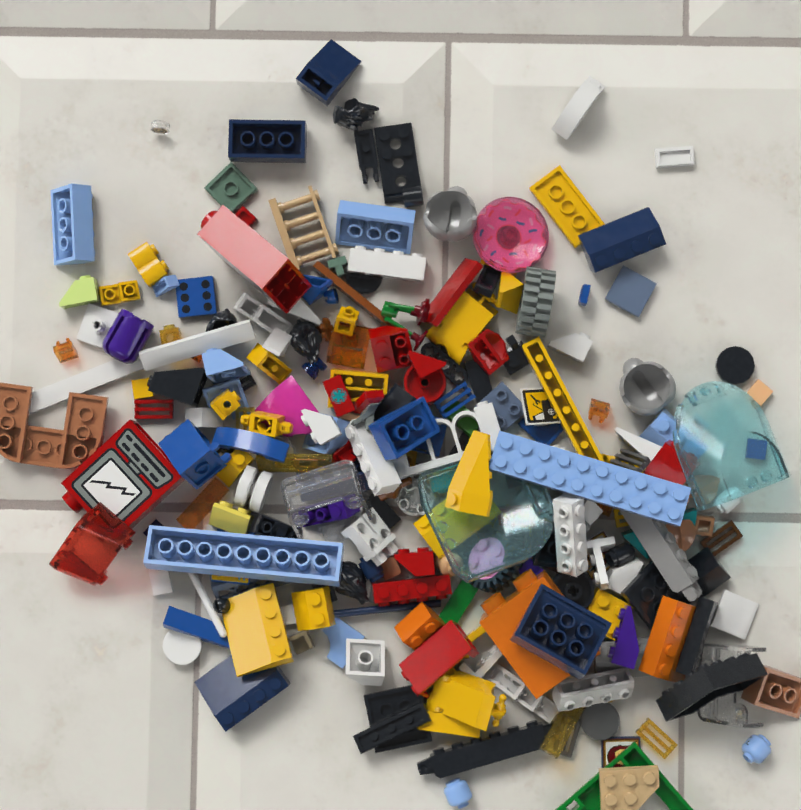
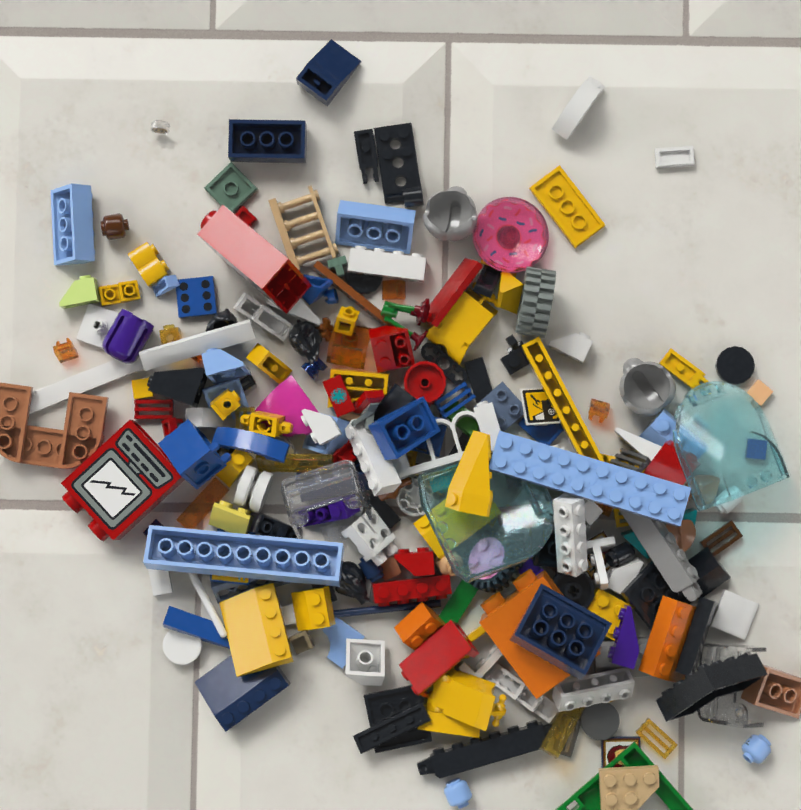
(93, 546): clear red windscreen -> none
(114, 226): none -> reddish brown head
(170, 425): none -> red tile
(221, 605): black hinge -> none
(277, 342): white slope -> none
(353, 114): black hair -> none
(393, 290): none -> clear orange slope
(424, 364): red slope -> none
(488, 351): red slope -> none
(584, 293): blue tile -> none
(621, 239): dark blue slope -> none
(630, 291): sand blue tile -> none
(682, 369): none -> yellow hinge
(704, 525): nougat slope -> none

